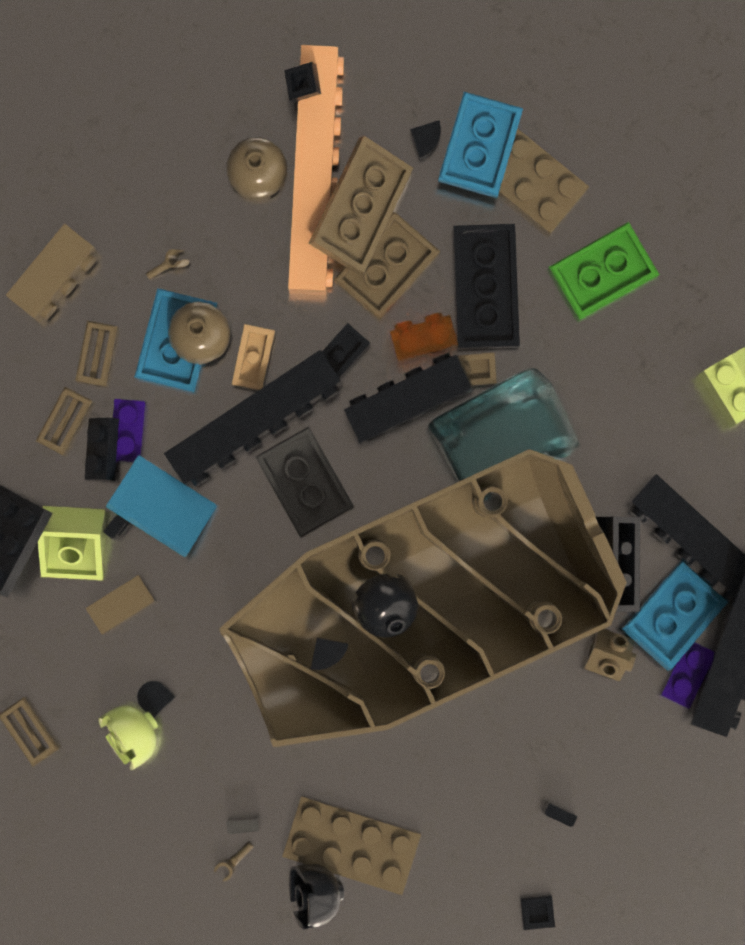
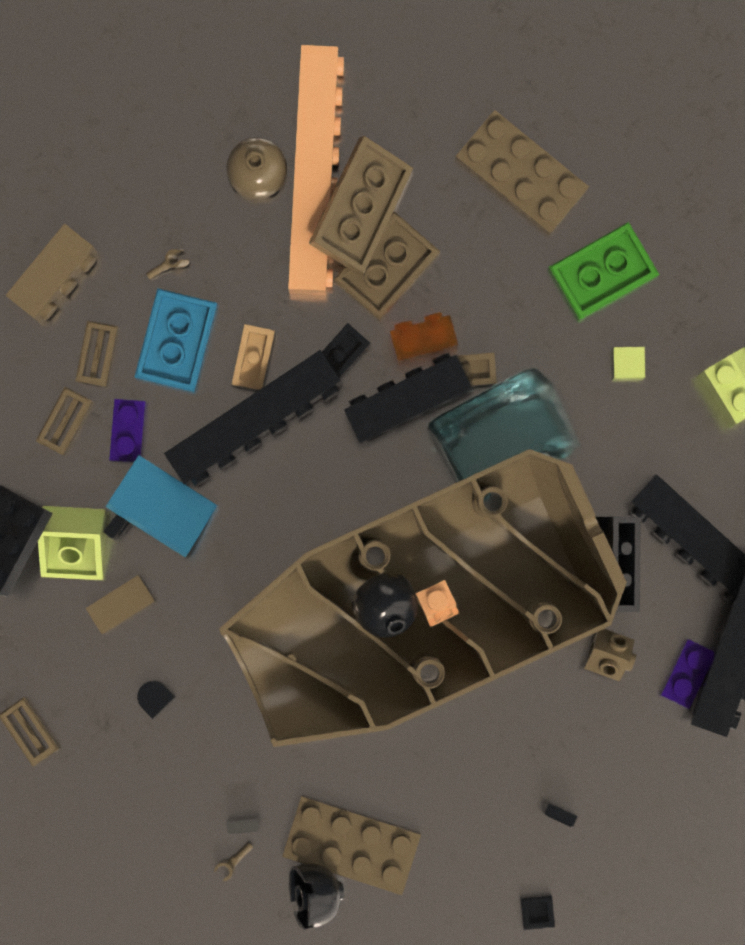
(101, 449): black plate -> none
(130, 734): yellowish green cylinder -> none
(199, 332): dark tan cylinder -> none
(302, 82): black tile -> none
(304, 482): dark grey tile -> none
(327, 653): black tile -> none
(426, 138): black tile -> none
(437, 603): none -> light nougat brick
(480, 144): dark azure tile -> none
(486, 286): black plate -> none
(628, 362): none -> yellowish green tile
(674, 615): dark azure tile -> none

